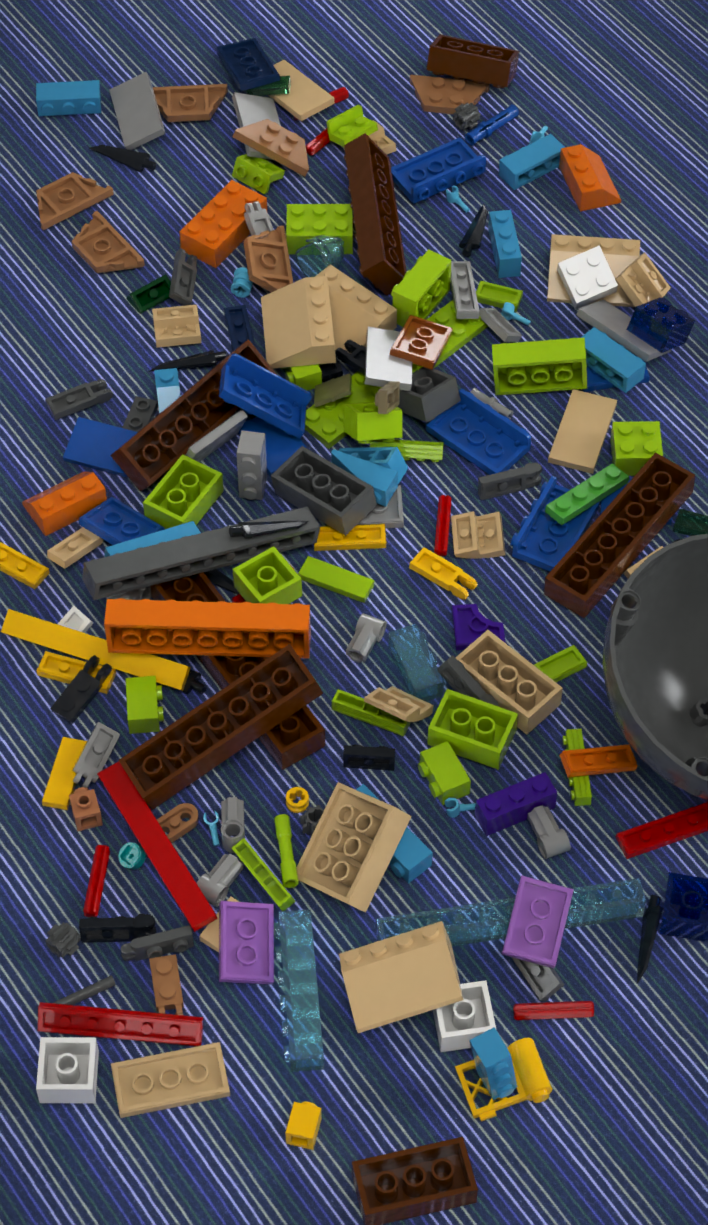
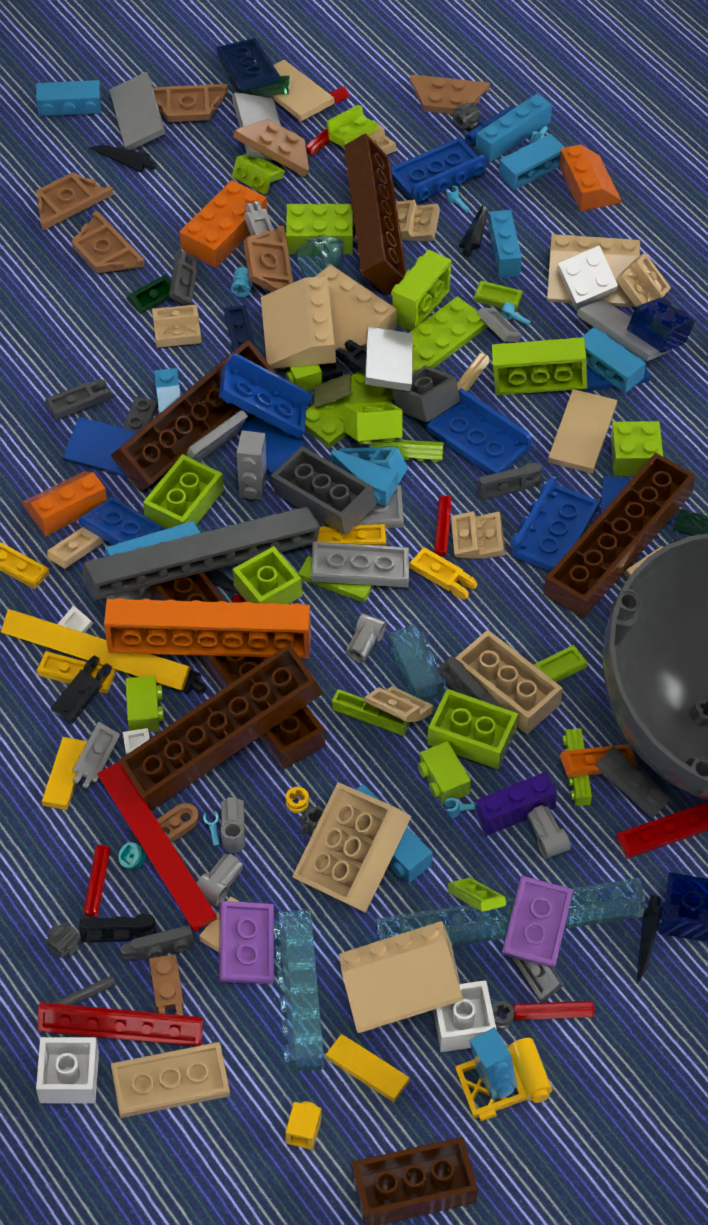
(85, 809): nougat brick -> none
(135, 738): none -> white plate
(198, 360): black bar -> none
(253, 529): black bar -> none
(263, 874): lime piece -> none
(284, 837): lime piece -> none
(360, 564): none -> light grey tile
(367, 1068): none -> yellow tile
(369, 757): black plate -> none
(388, 397): dark tan plate -> none
(417, 222): none -> tan slope
(421, 341): dark orange tile -> none
(464, 290): light grey tile -> none
(471, 624): dark purple tile -> none
(472, 61): reddish brown brick -> none
(473, 372): none -> tan axle
(476, 894): none -> lime tile
(492, 402): light grey pin -> none
(505, 1007): none -> dark grey bush
(513, 127): none -> dark azure brick
(586, 494): bright green plate -> none
(632, 782): none -> dark grey plate

